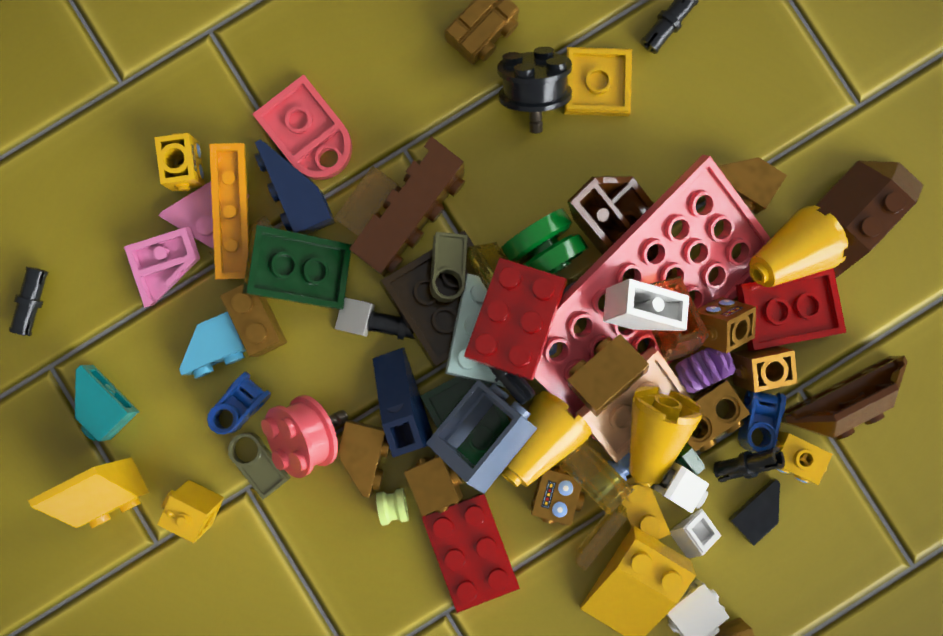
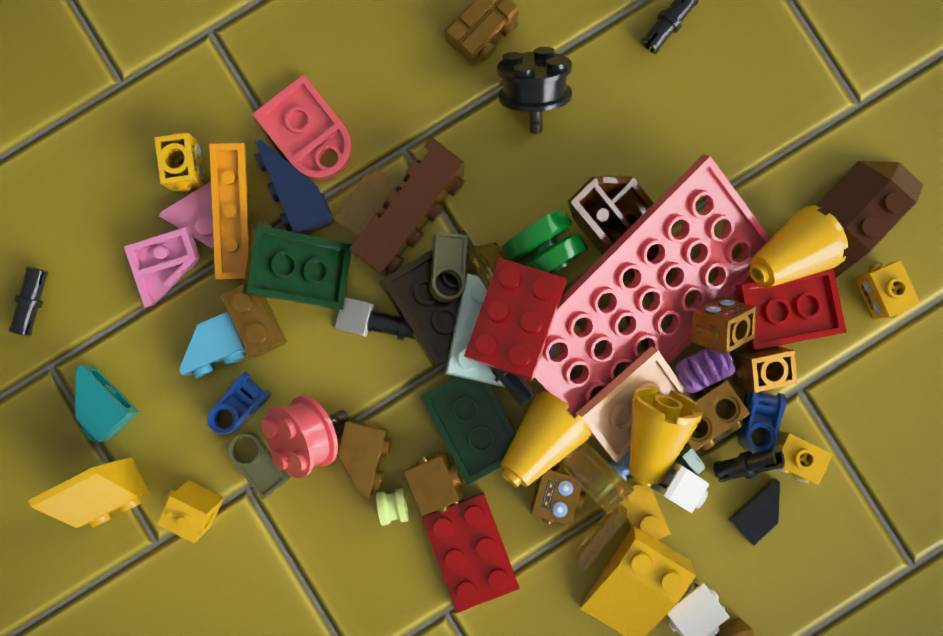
(400, 403): dark blue slope -> none
(462, 422): sand blue window -> none
(599, 81): yellow tile -> none
(607, 373): pearl gold brick -> none
(645, 307): white slope -> none
(681, 343): clear orange slope -> none
(695, 534): white slope -> none
(754, 181): pearl gold slope -> none
(850, 401): reddish brown wedge -> none
(887, 290): none -> yellow head

